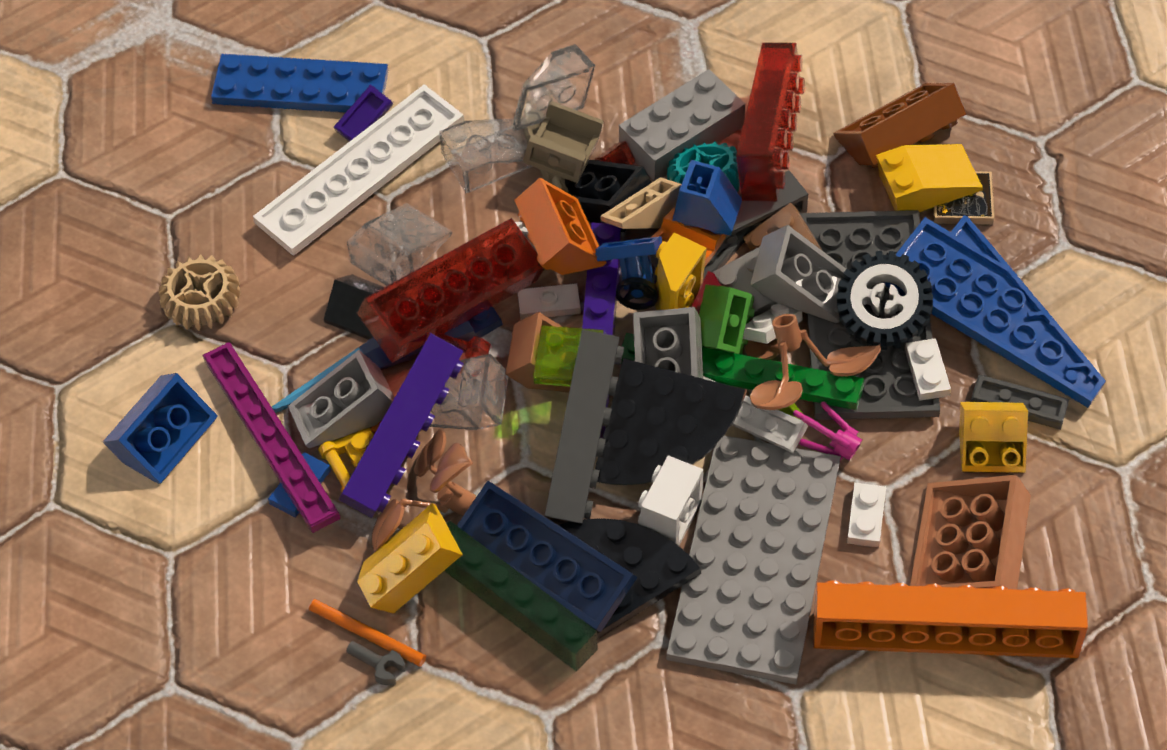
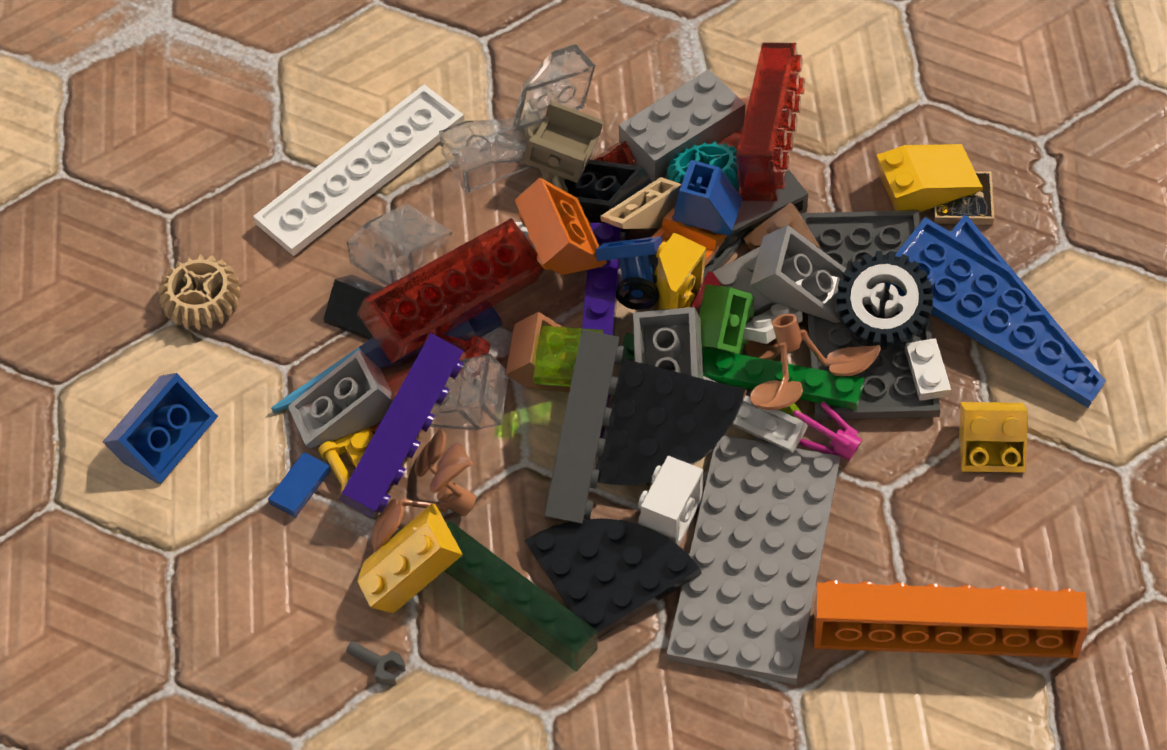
(271, 438): magenta tile -> none
(294, 82): blue plate -> none
(363, 113): dark purple tile -> none
(367, 632): orange bar -> none
(548, 555): dark blue plate -> none
(549, 301): white plate -> none
(866, 515): white plate -> none
(902, 122): dark orange slope -> none
(972, 533): nougat slope -> none
(1041, 406): dark grey tile -> none

